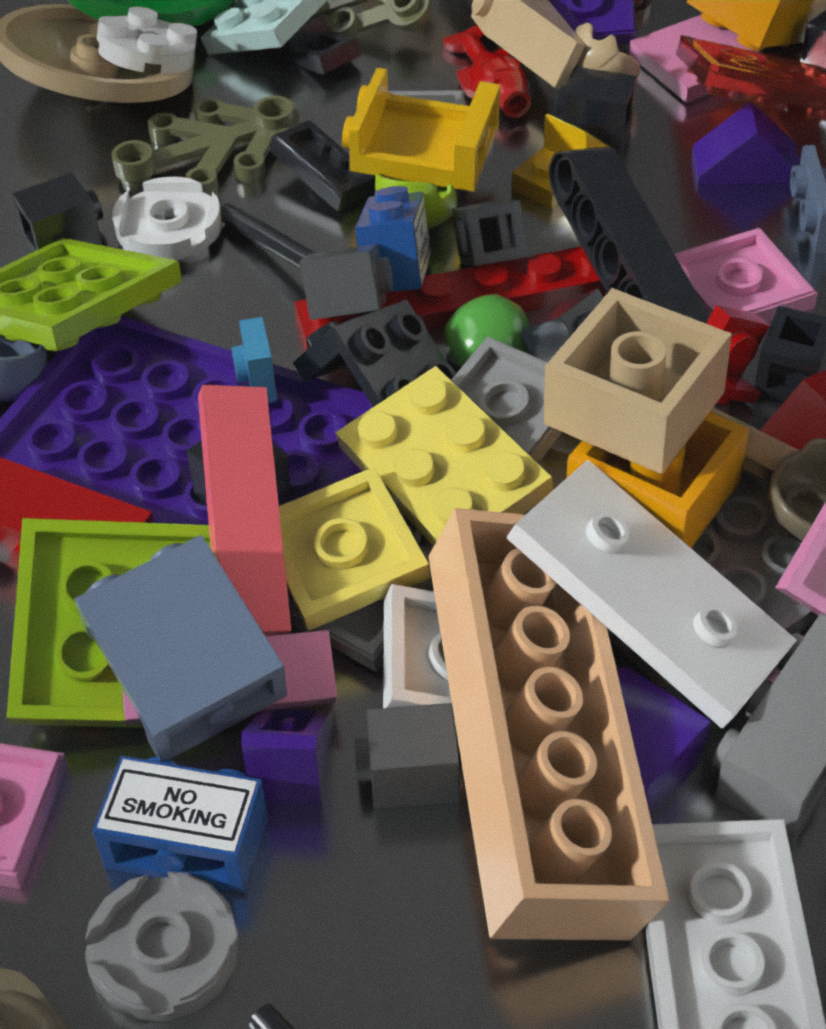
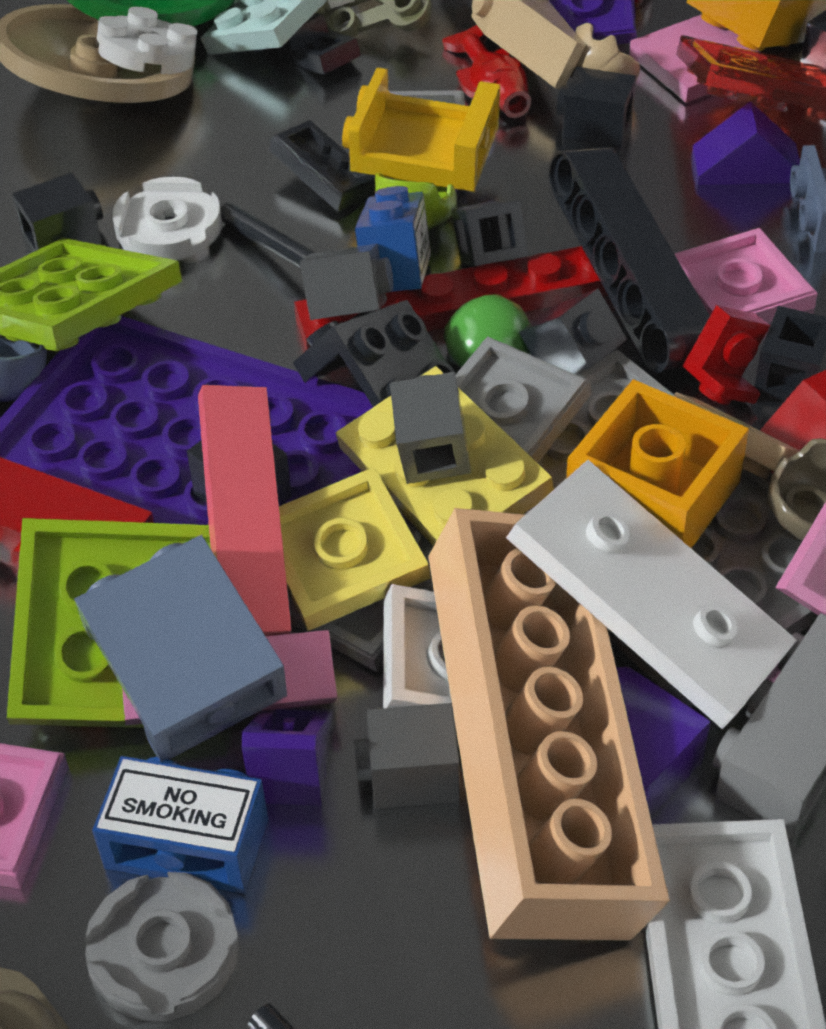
(137, 161): olive plant -> none
(253, 357): dark azure plate -> none
(430, 427): none -> dark grey brick
(533, 175): yellow slope -> none
(636, 379): tan brick -> none

